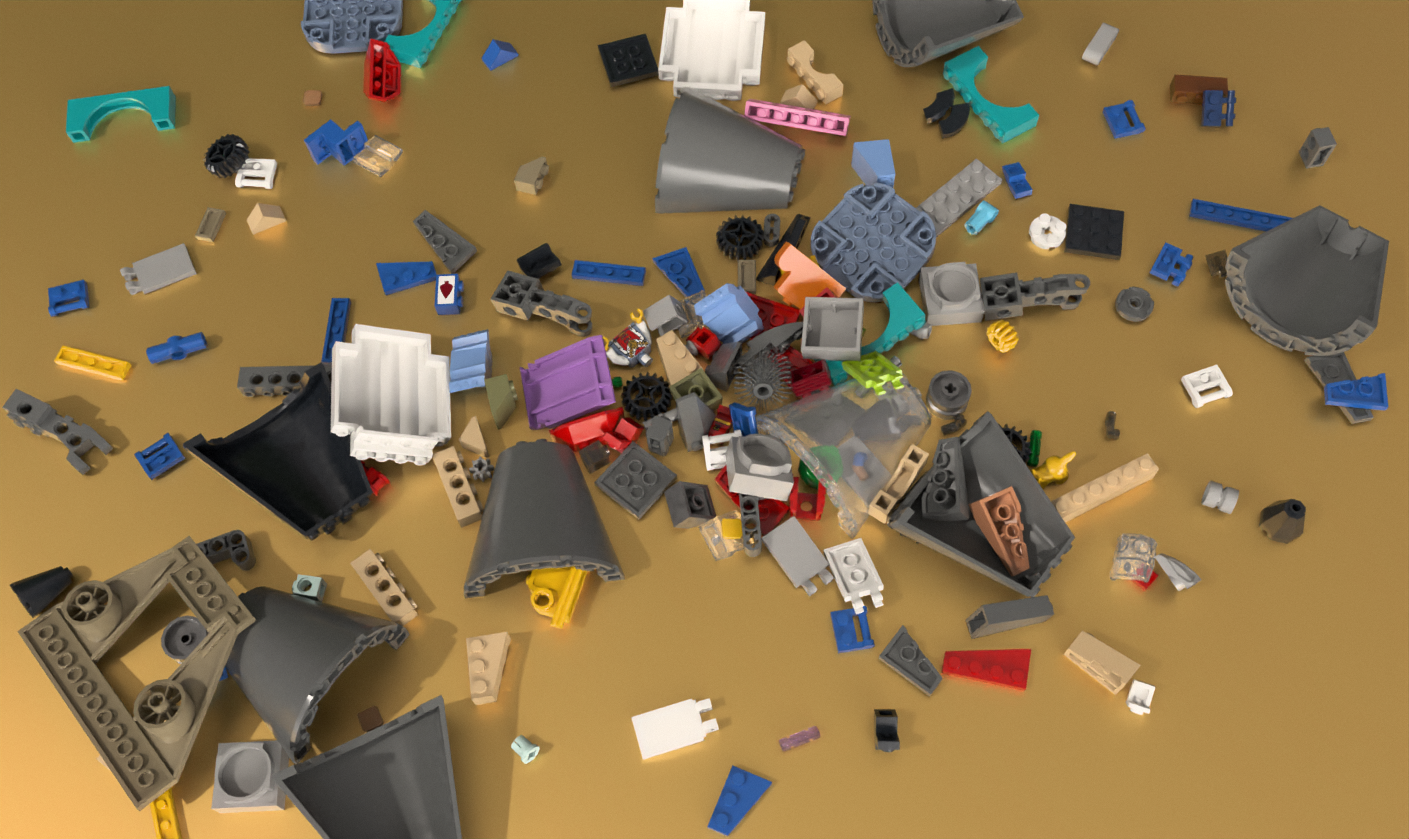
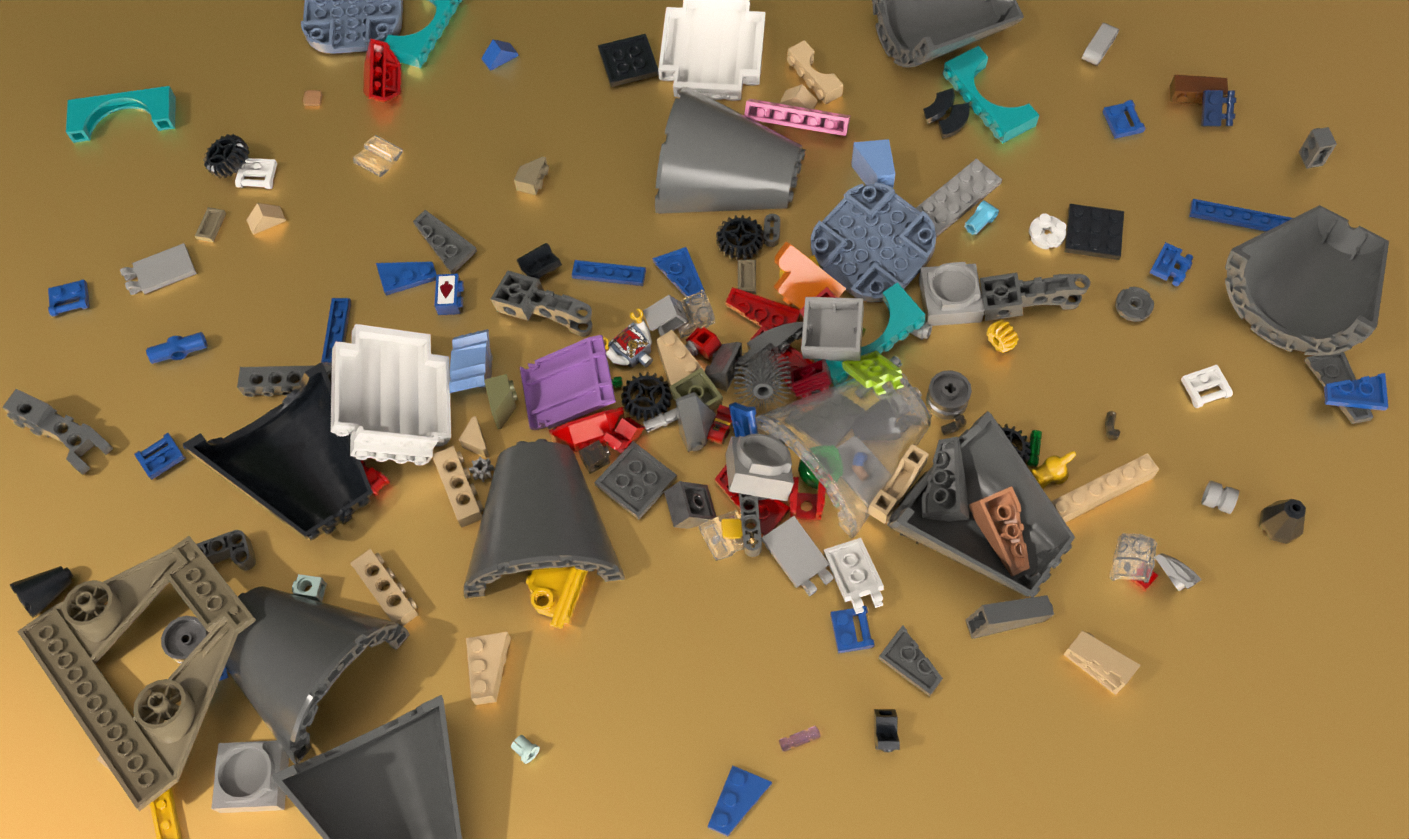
(92, 362): yellow tile -> none
(336, 142): blue bracket -> none
(370, 719): medium nougat piece -> none
(660, 435): dark grey brick -> none
(672, 727): white tile -> none
(715, 457): white plate -> none
(730, 314): medium blue slope -> none
(793, 235): black wedge -> none
(996, 667): red wing -> none
(1016, 180): blue slope -> none
(1140, 697): white bracket -> none
(1217, 263): clear smoke bracket -> none

